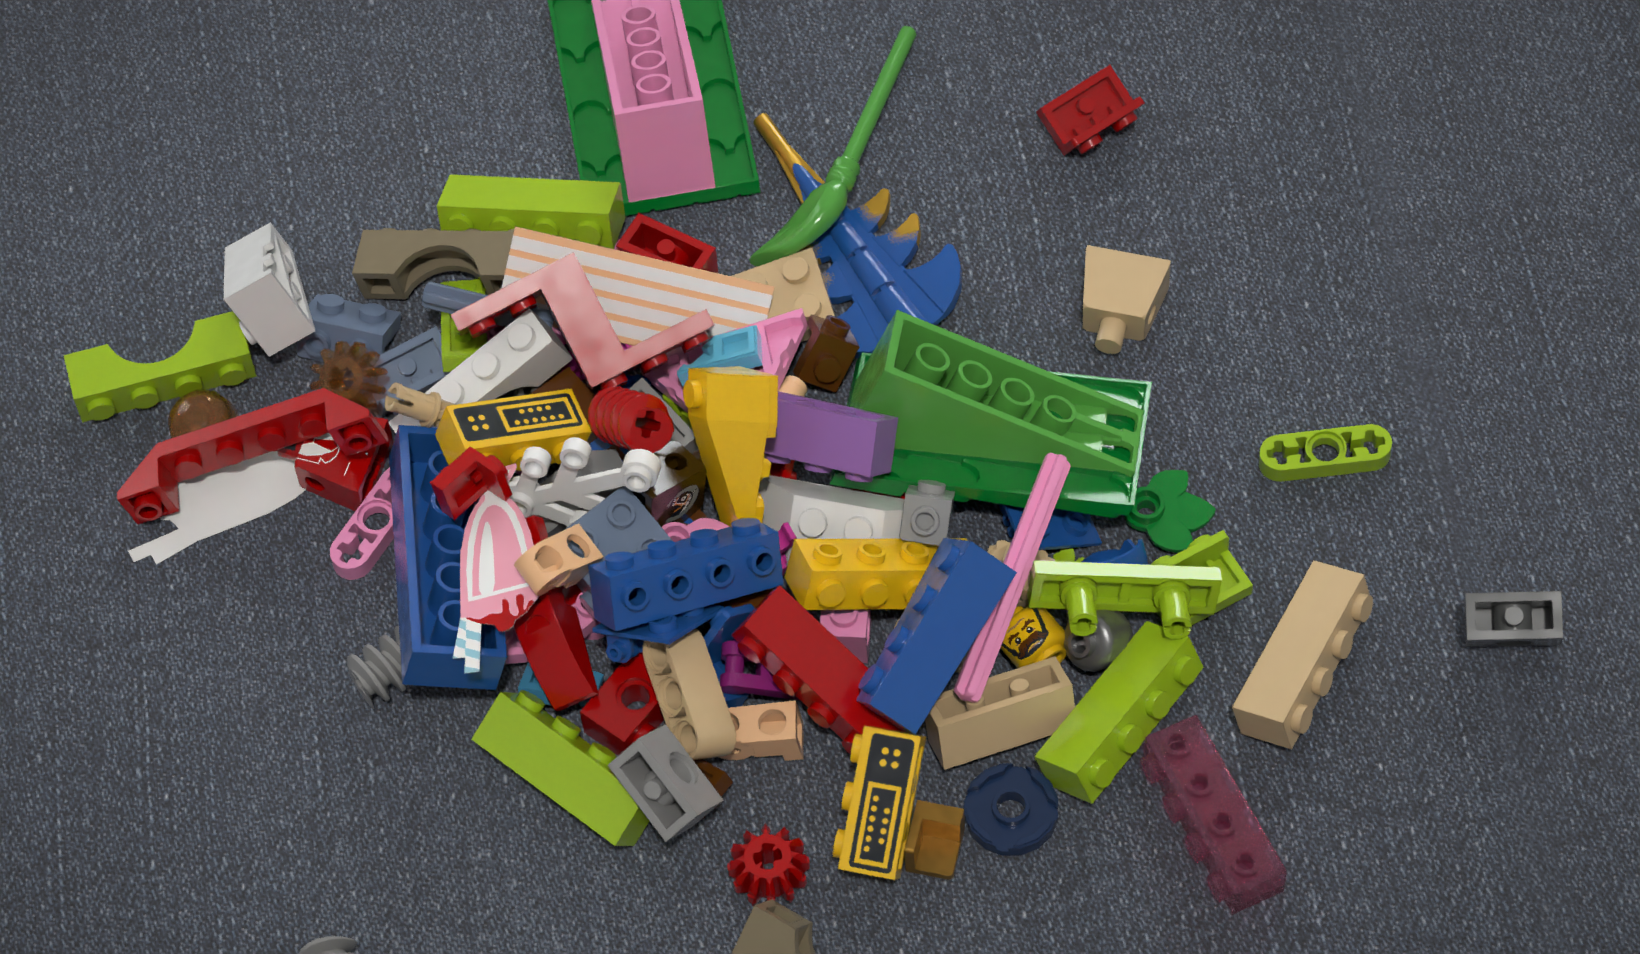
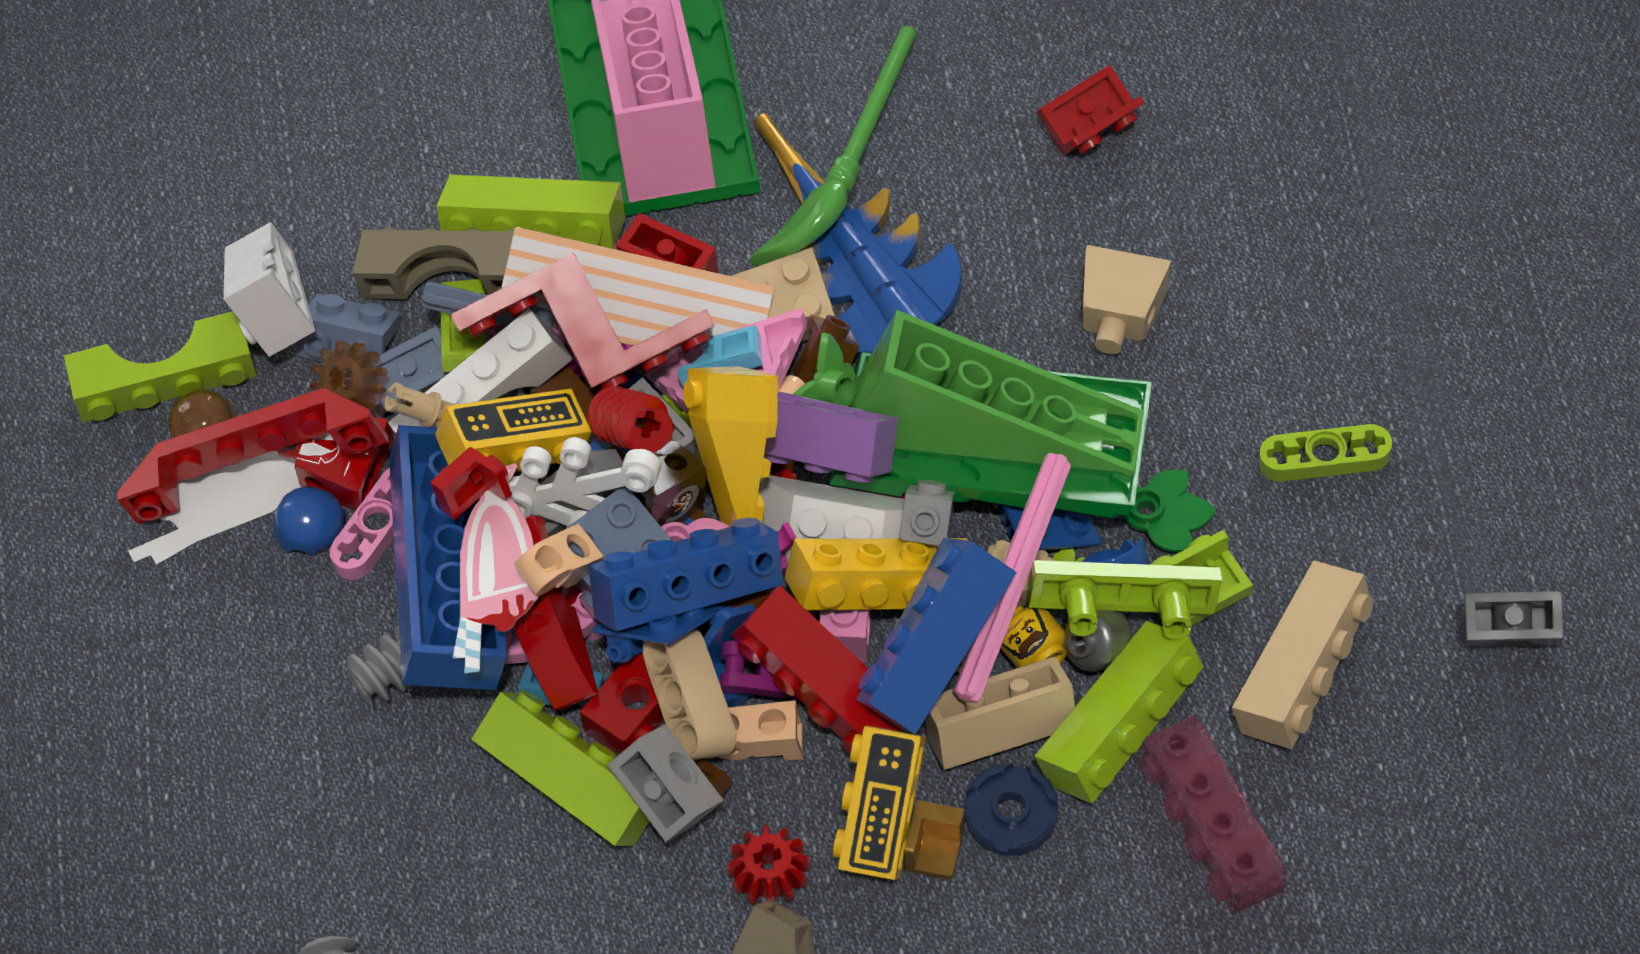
(308, 520): none -> blue hair
(833, 379): none -> bright green animal

